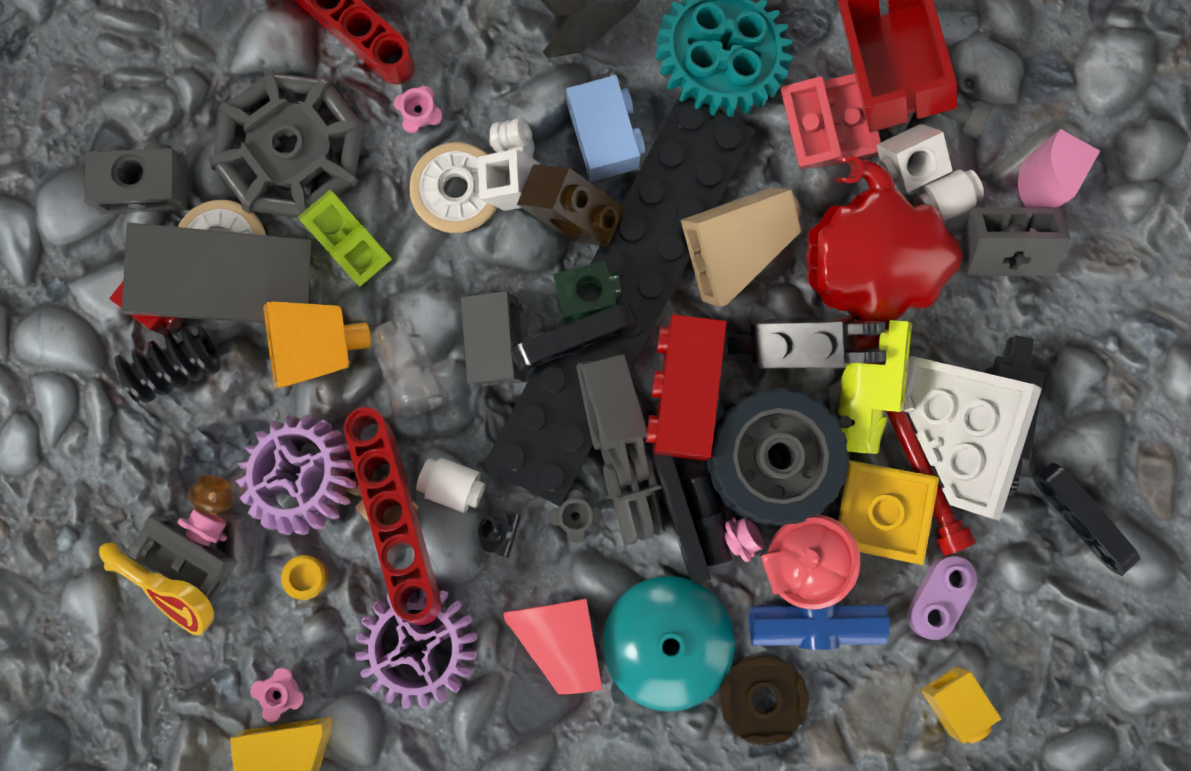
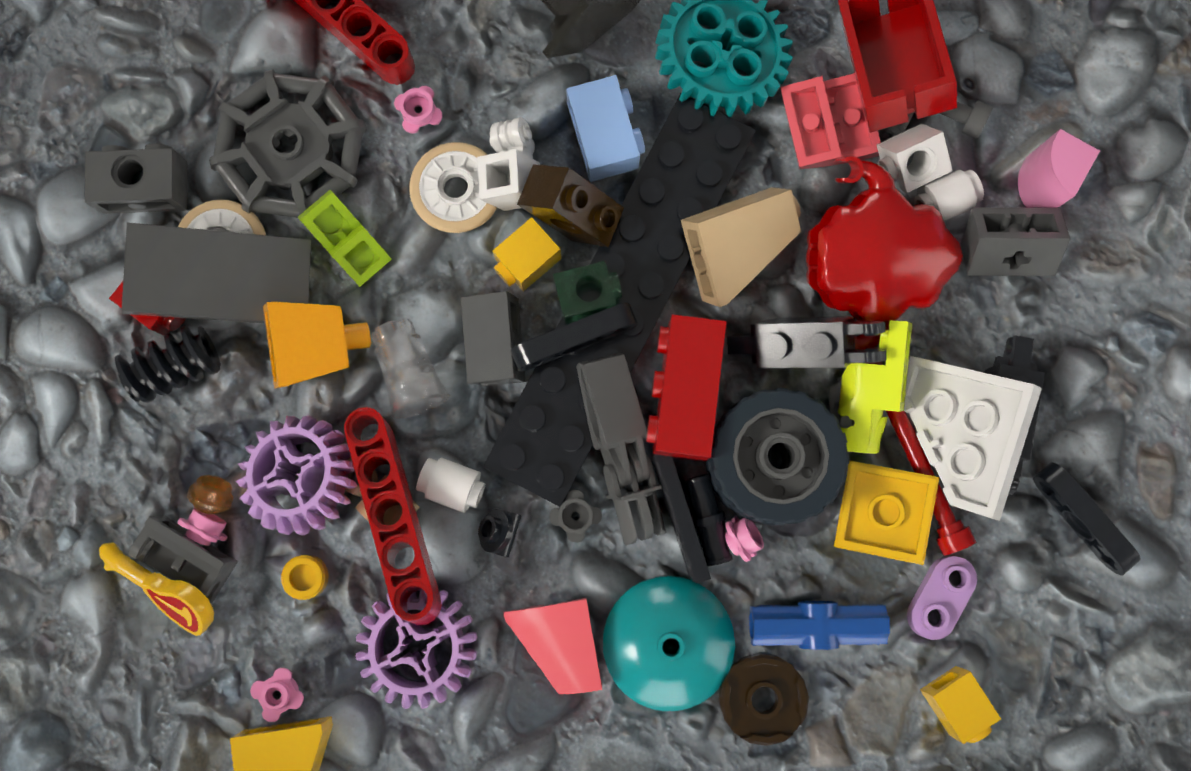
(526, 255): none -> yellow brick
(812, 562): coral piece -> none

